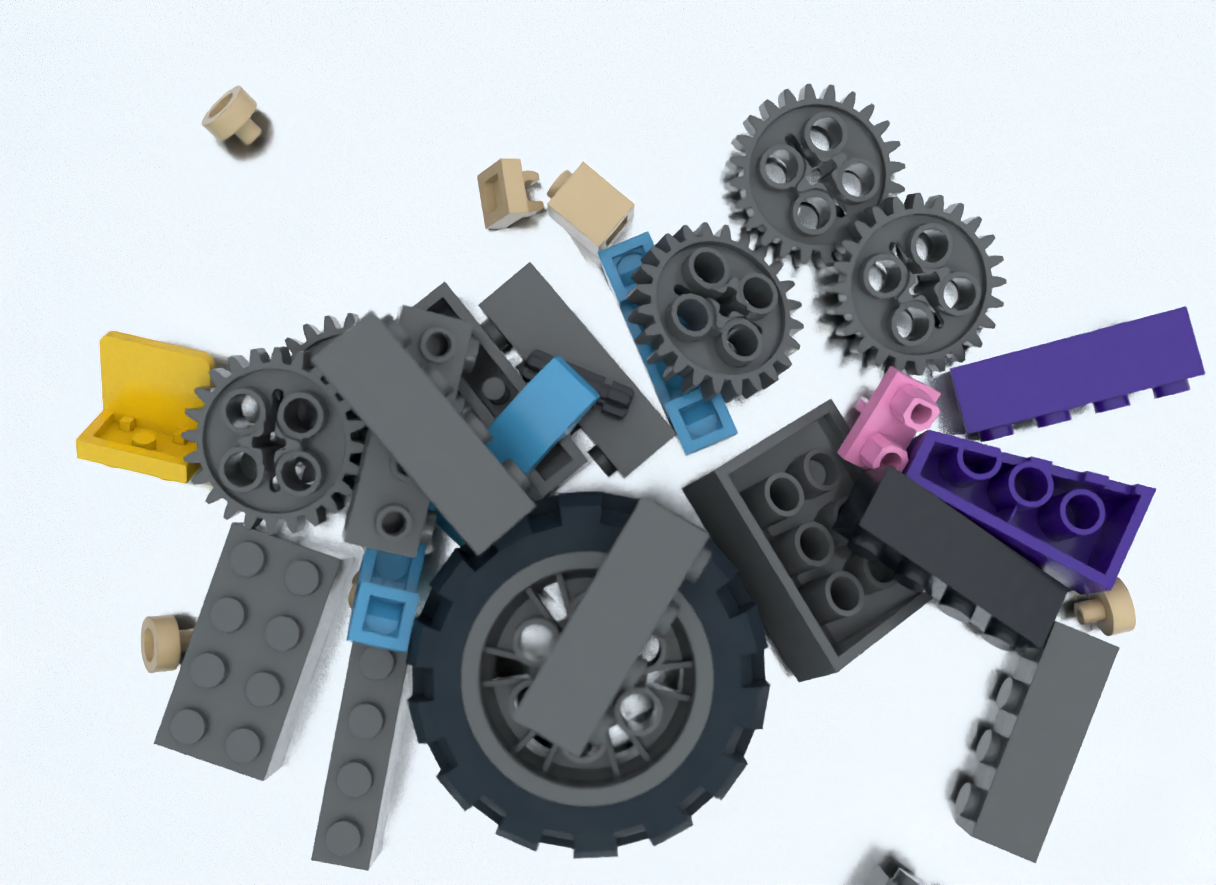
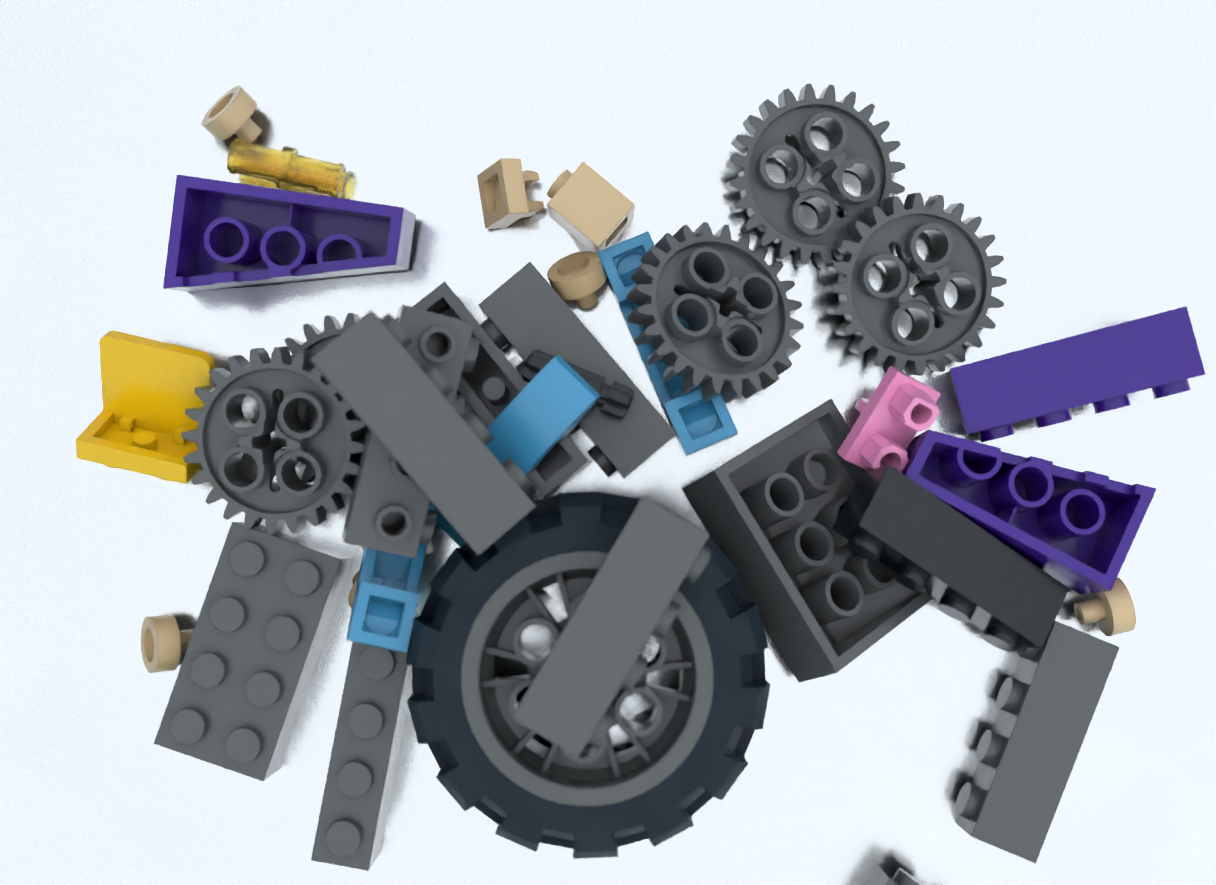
(264, 235): none -> dark purple wedge
(286, 168): none -> clear yellow pin
(578, 278): none -> tan tile

